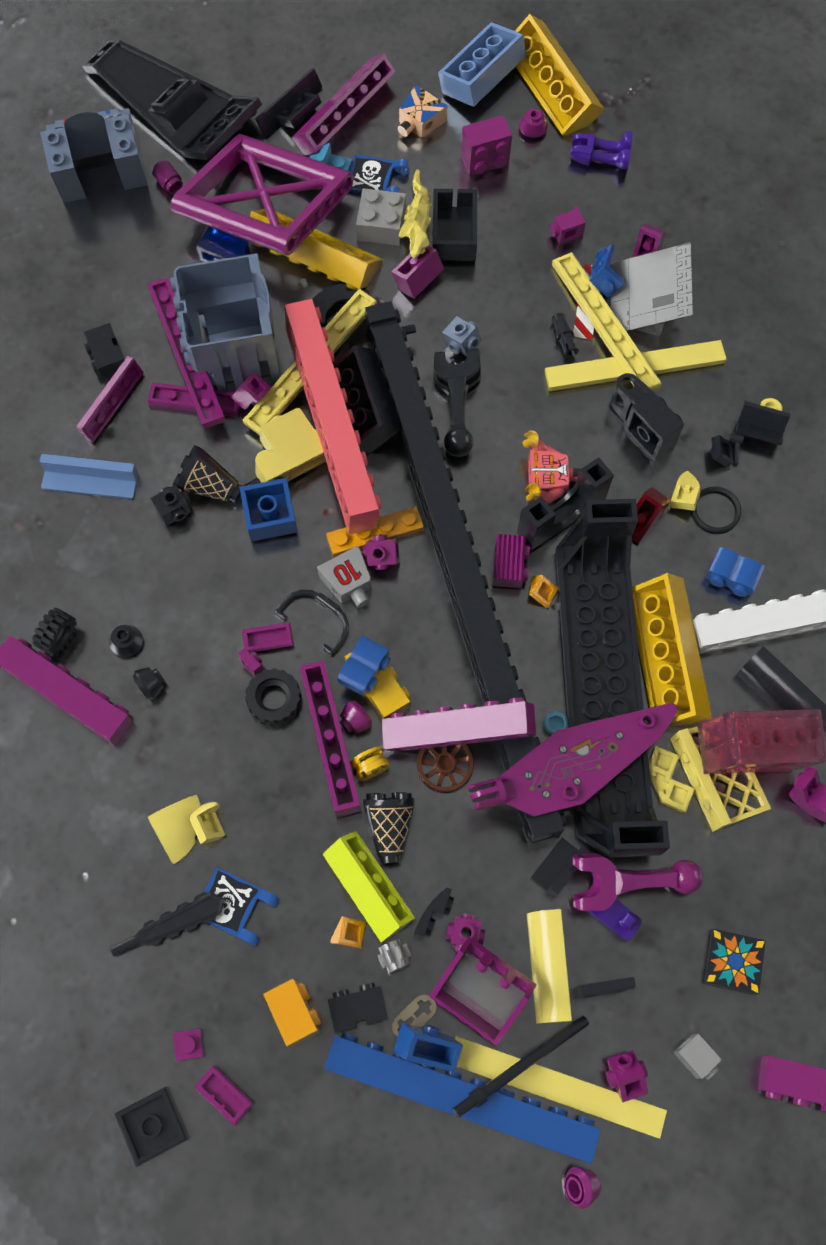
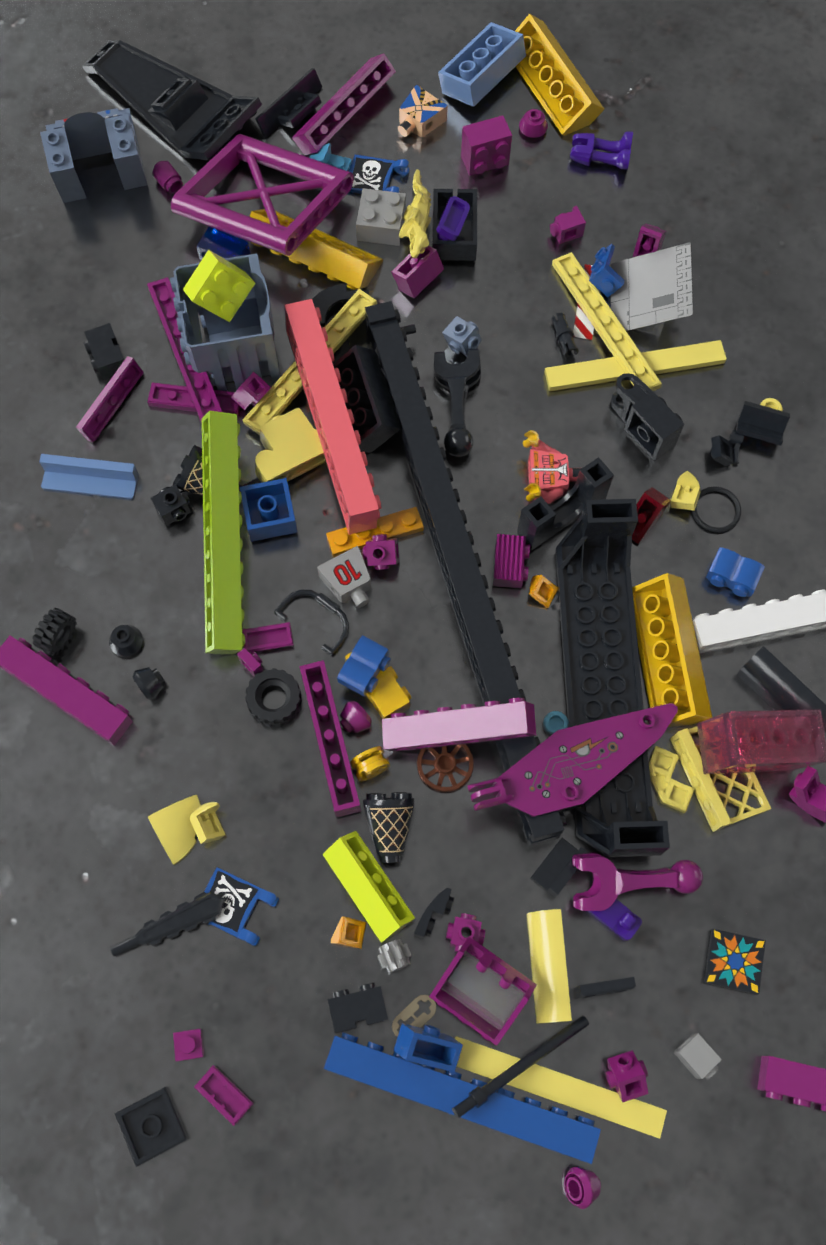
(219, 286): none -> neon yellow brick
(222, 534): none -> lime brick
(292, 1012): light orange brick -> none
(452, 219): none -> dark purple piece

